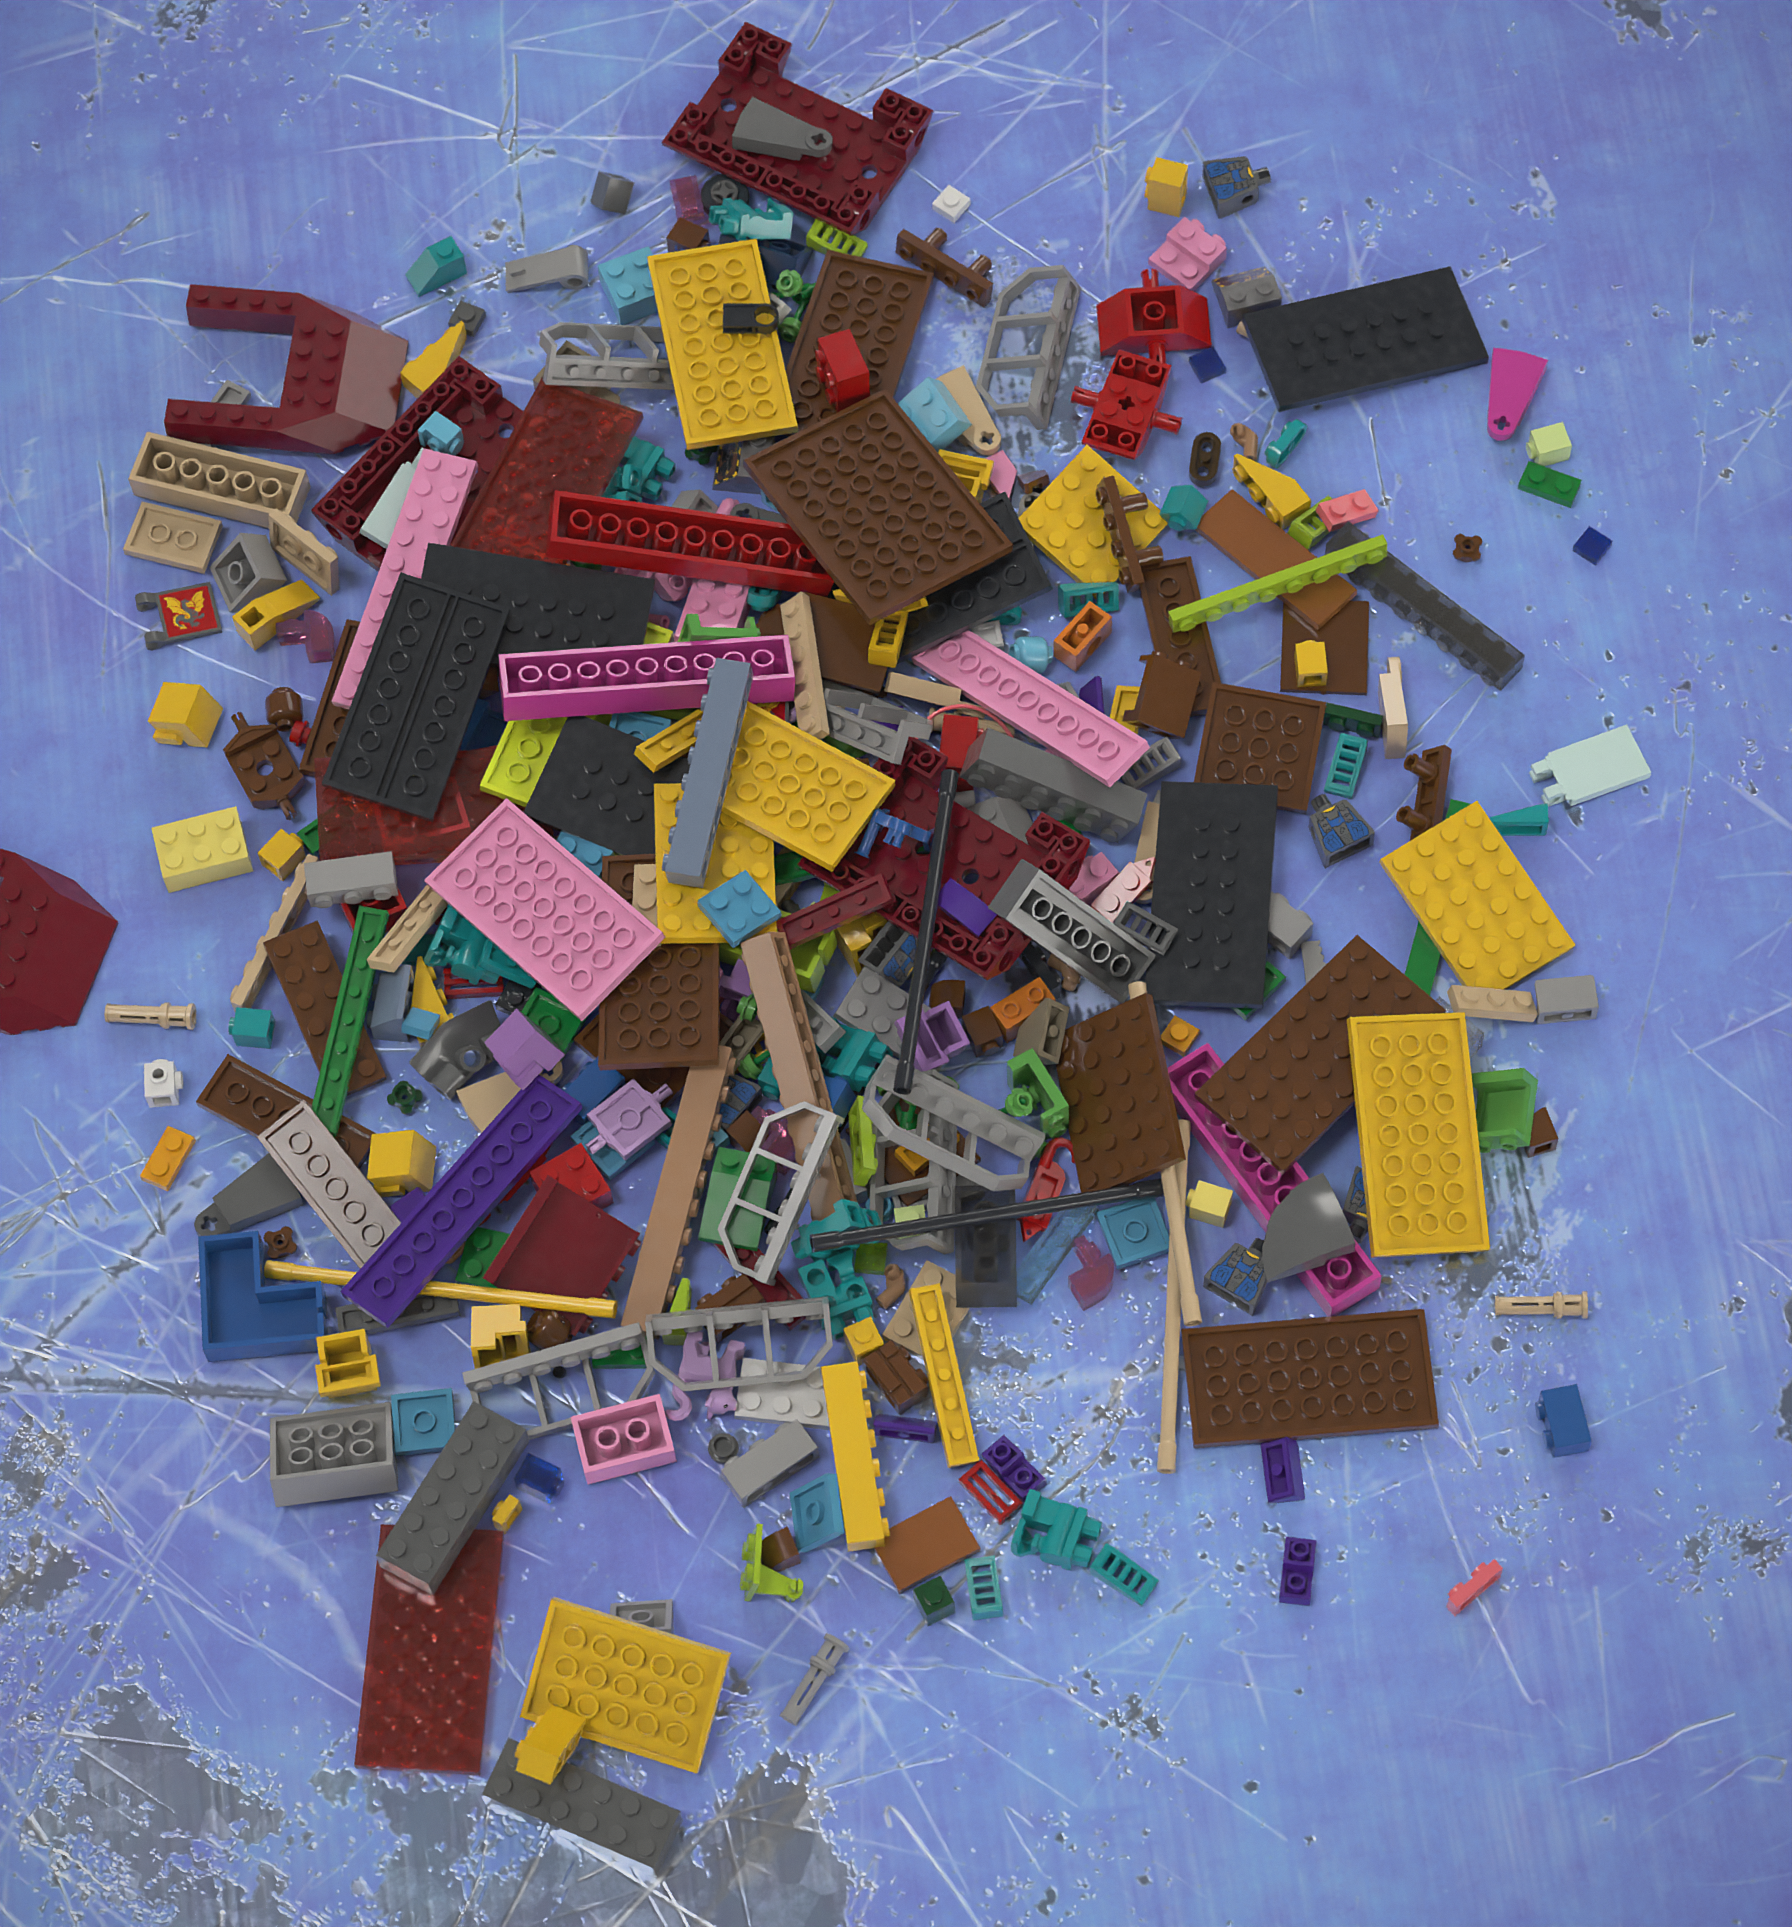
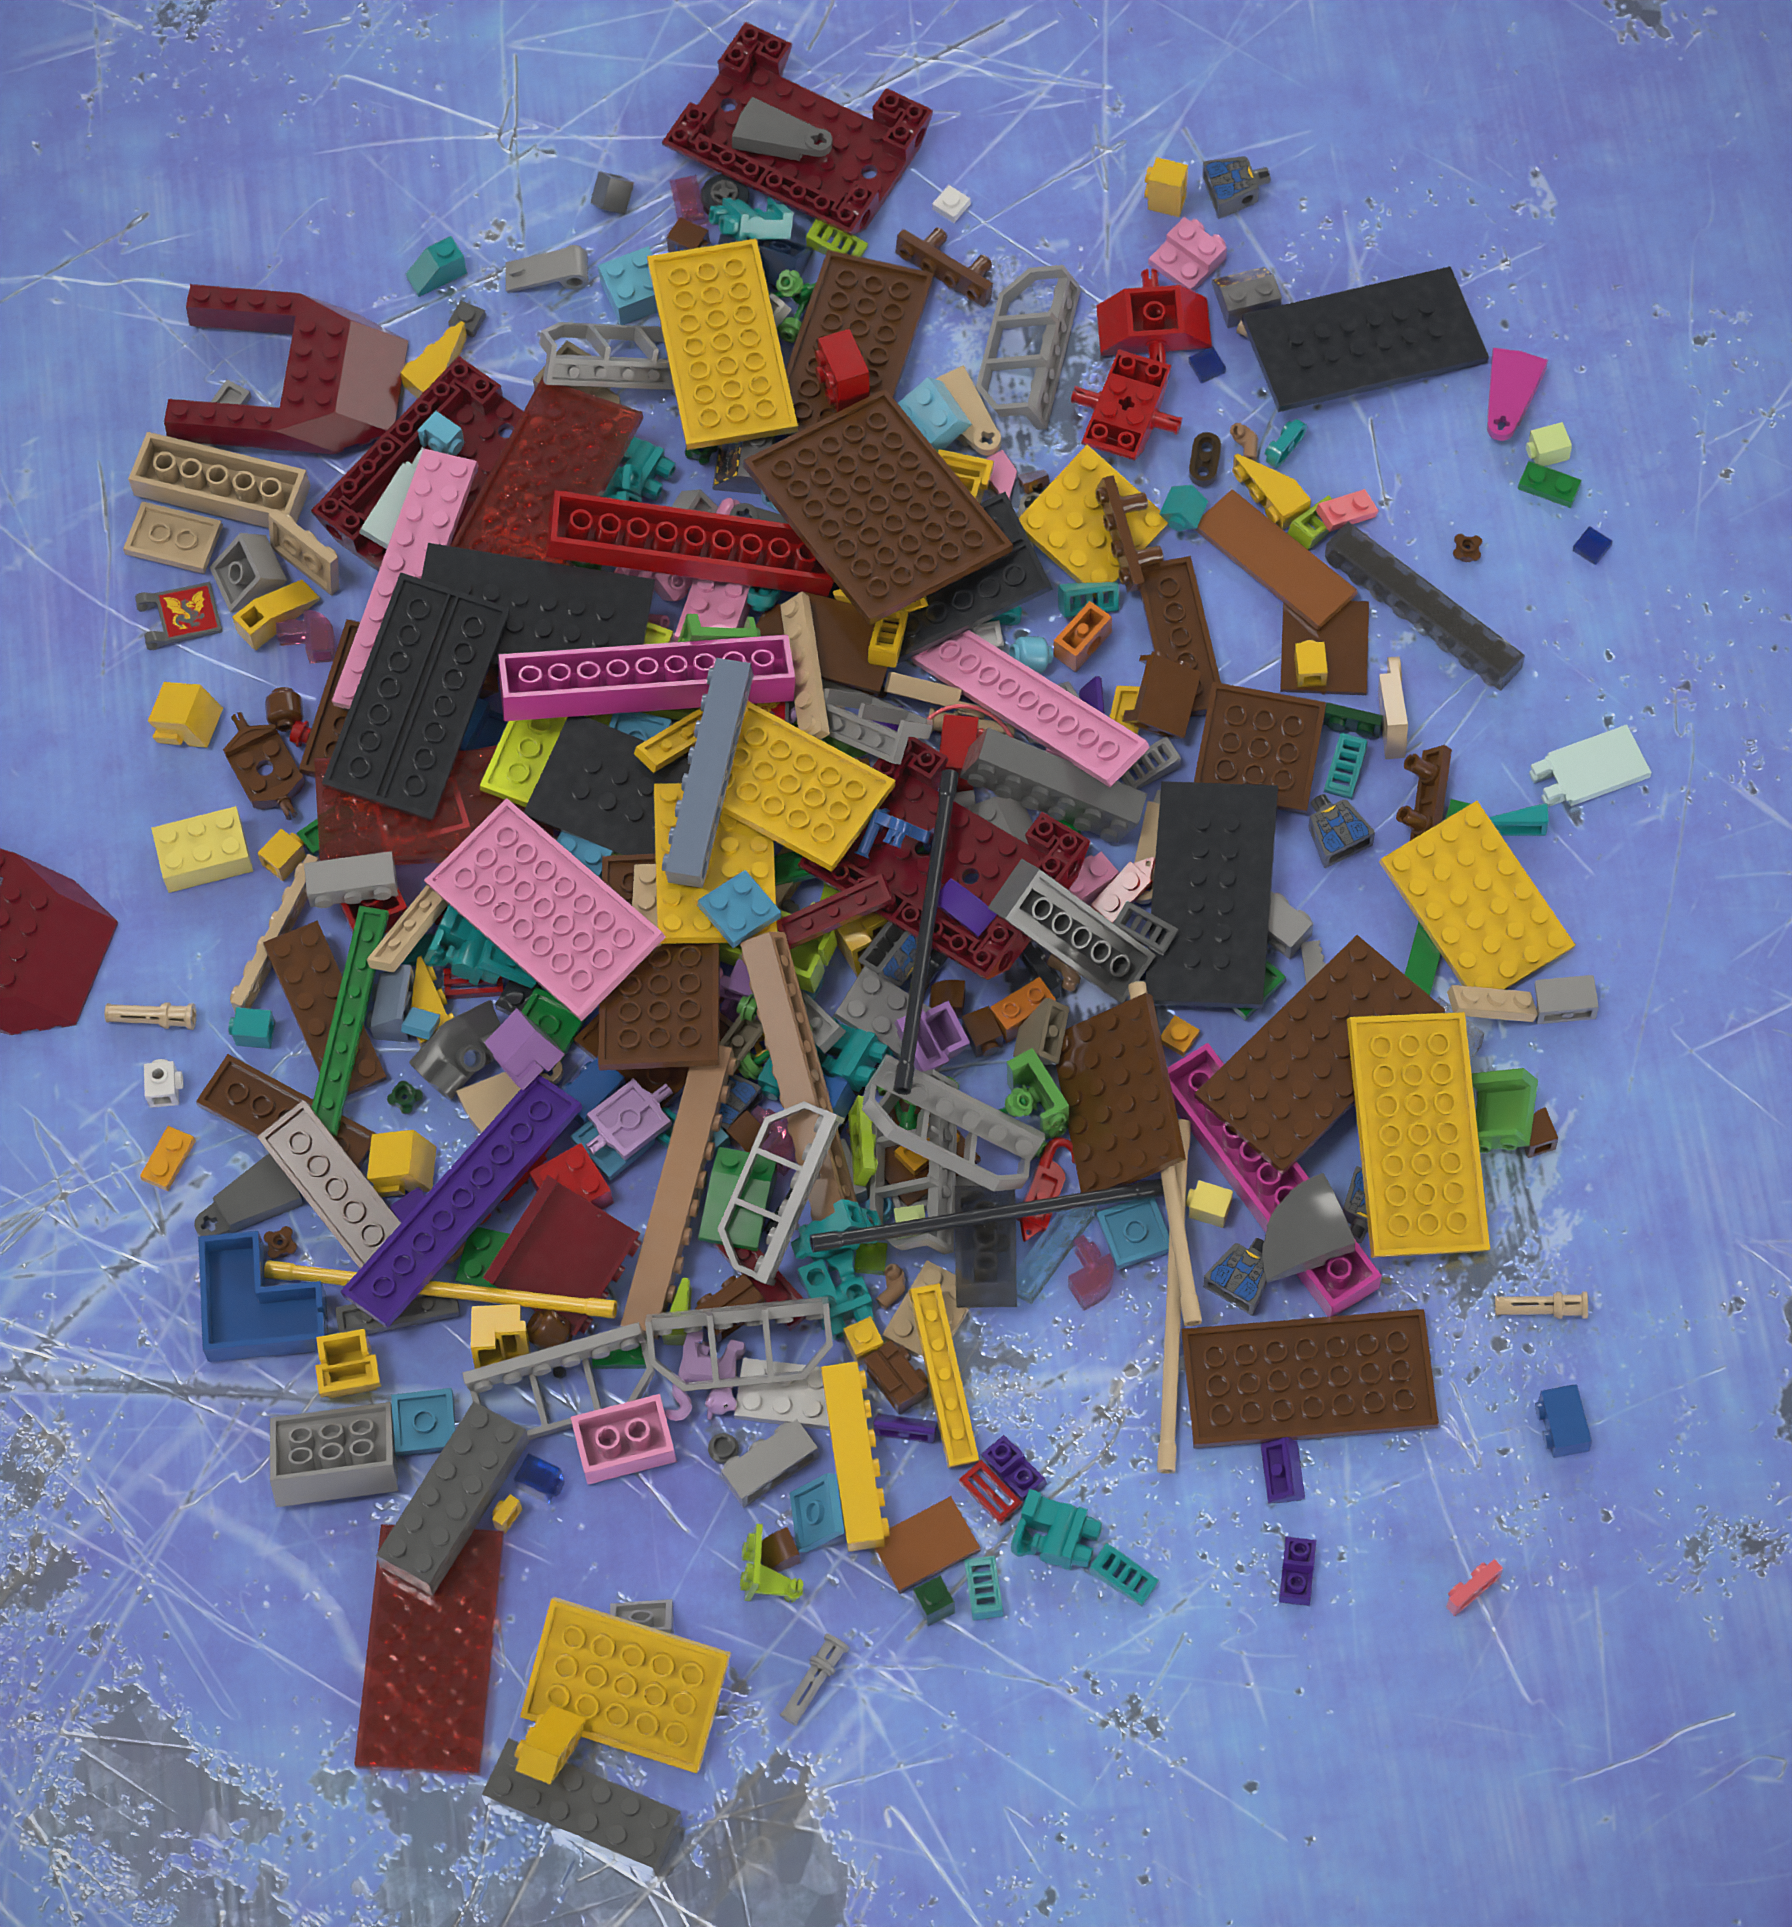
(740, 318): black piece -> none
(1270, 586): lime plate -> none

